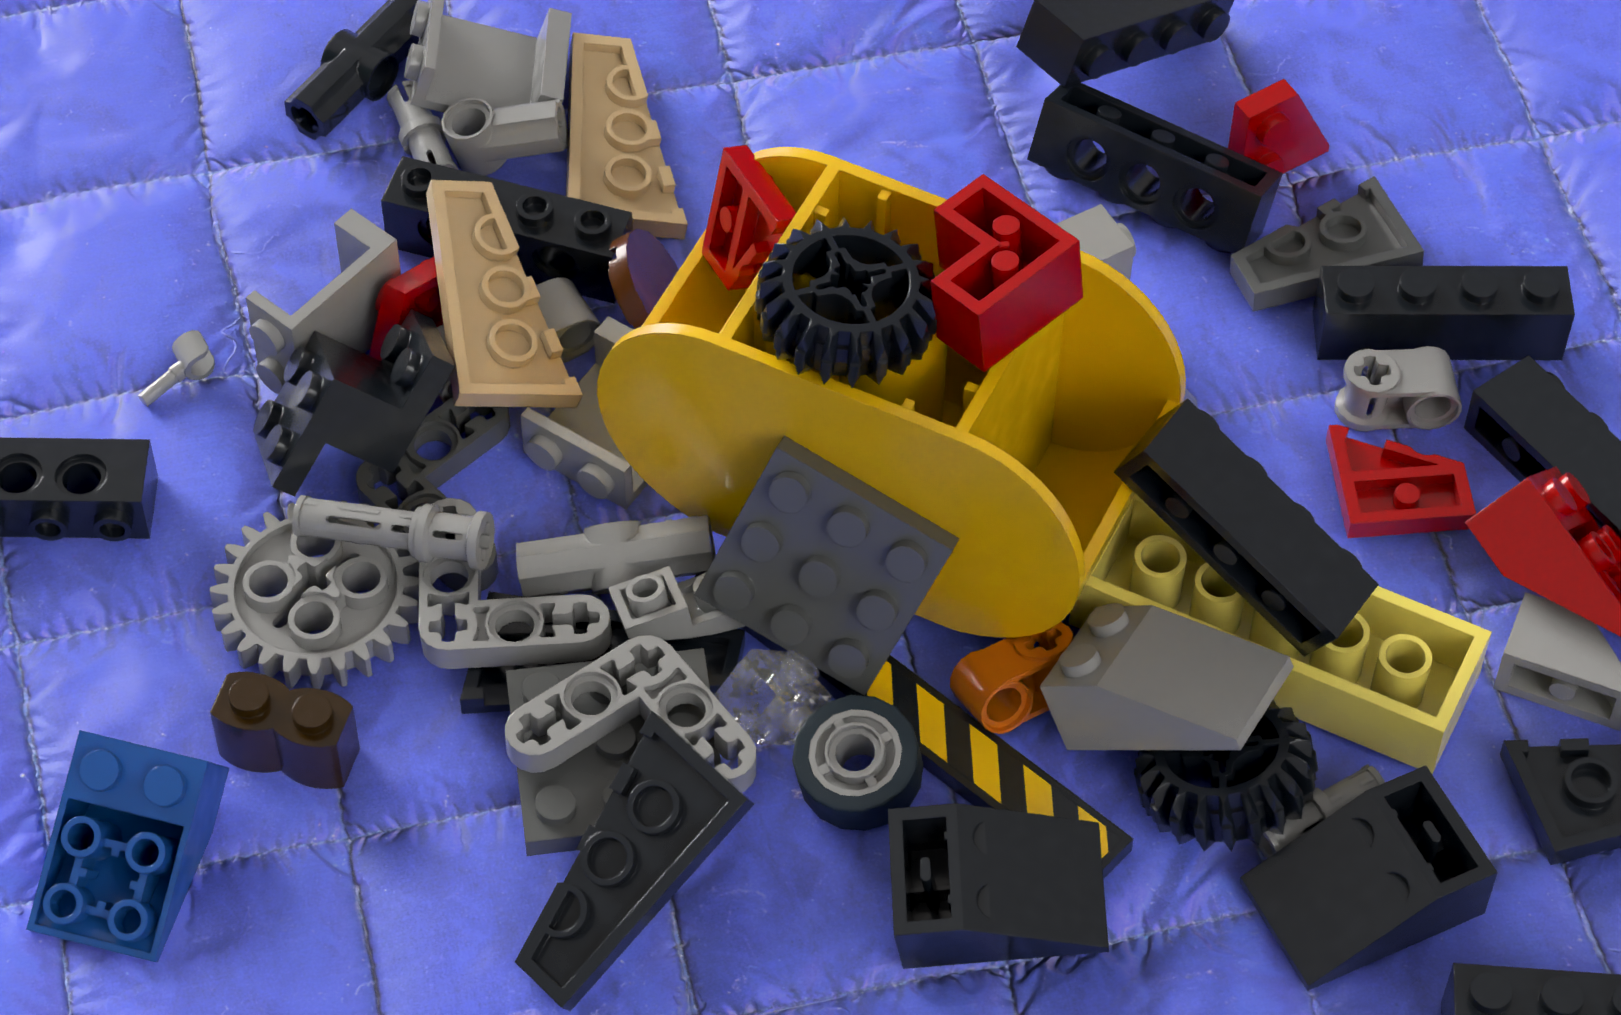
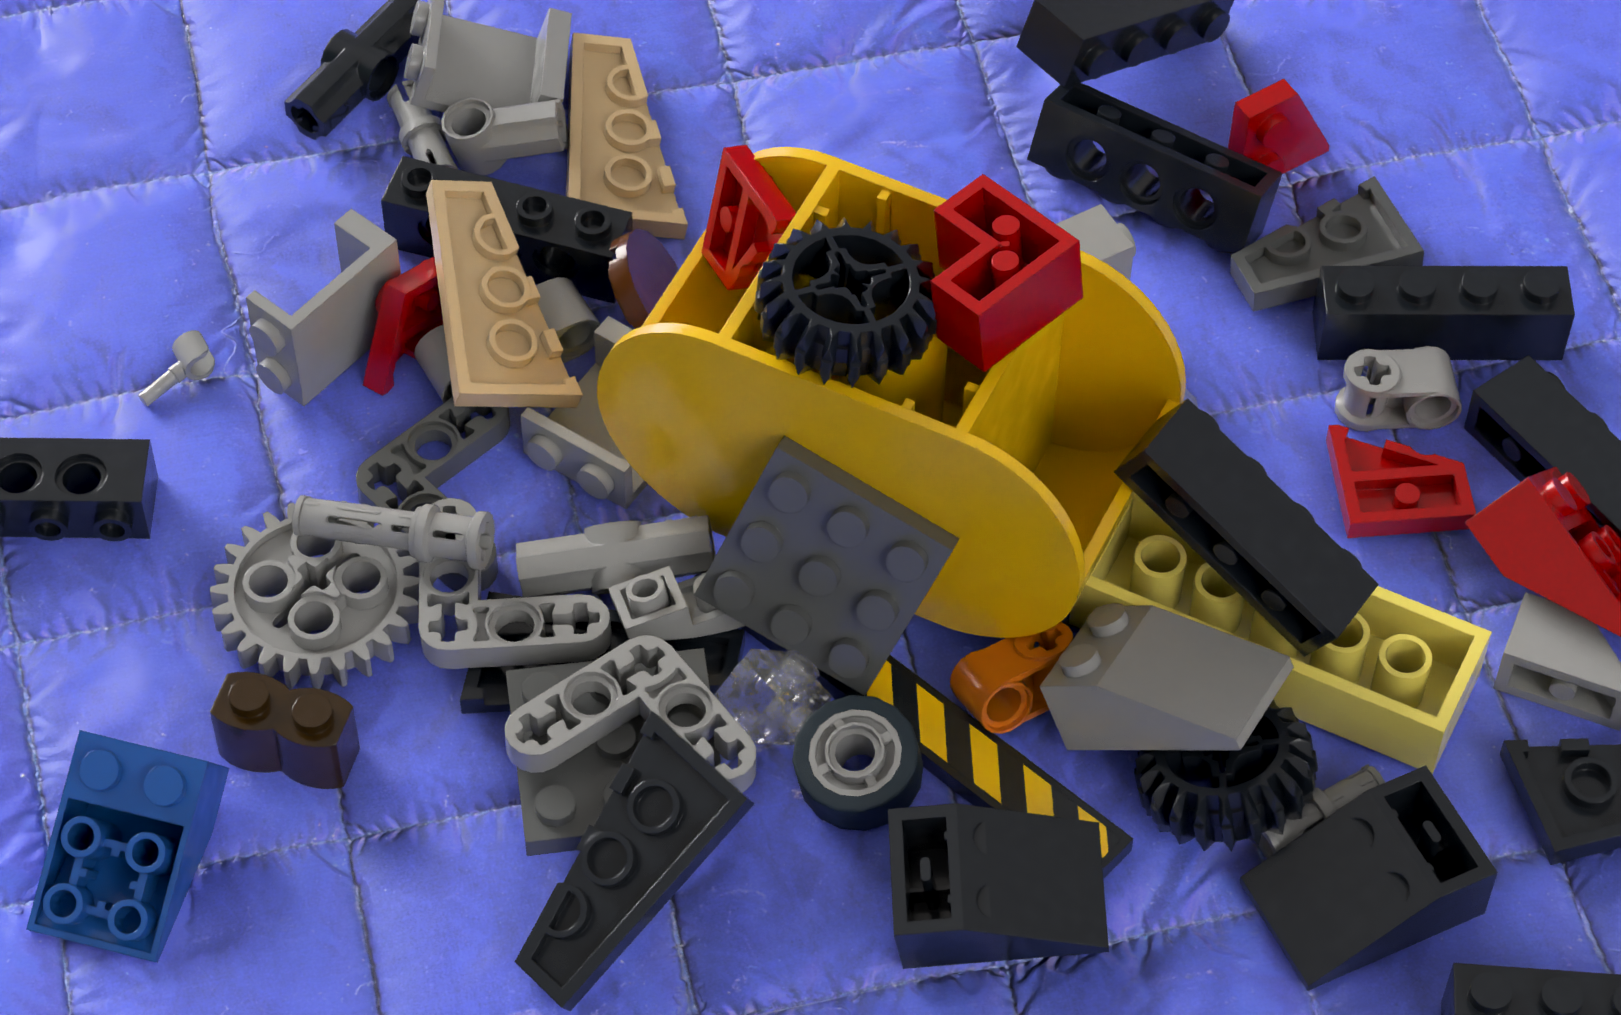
(352, 401): black bracket -> none

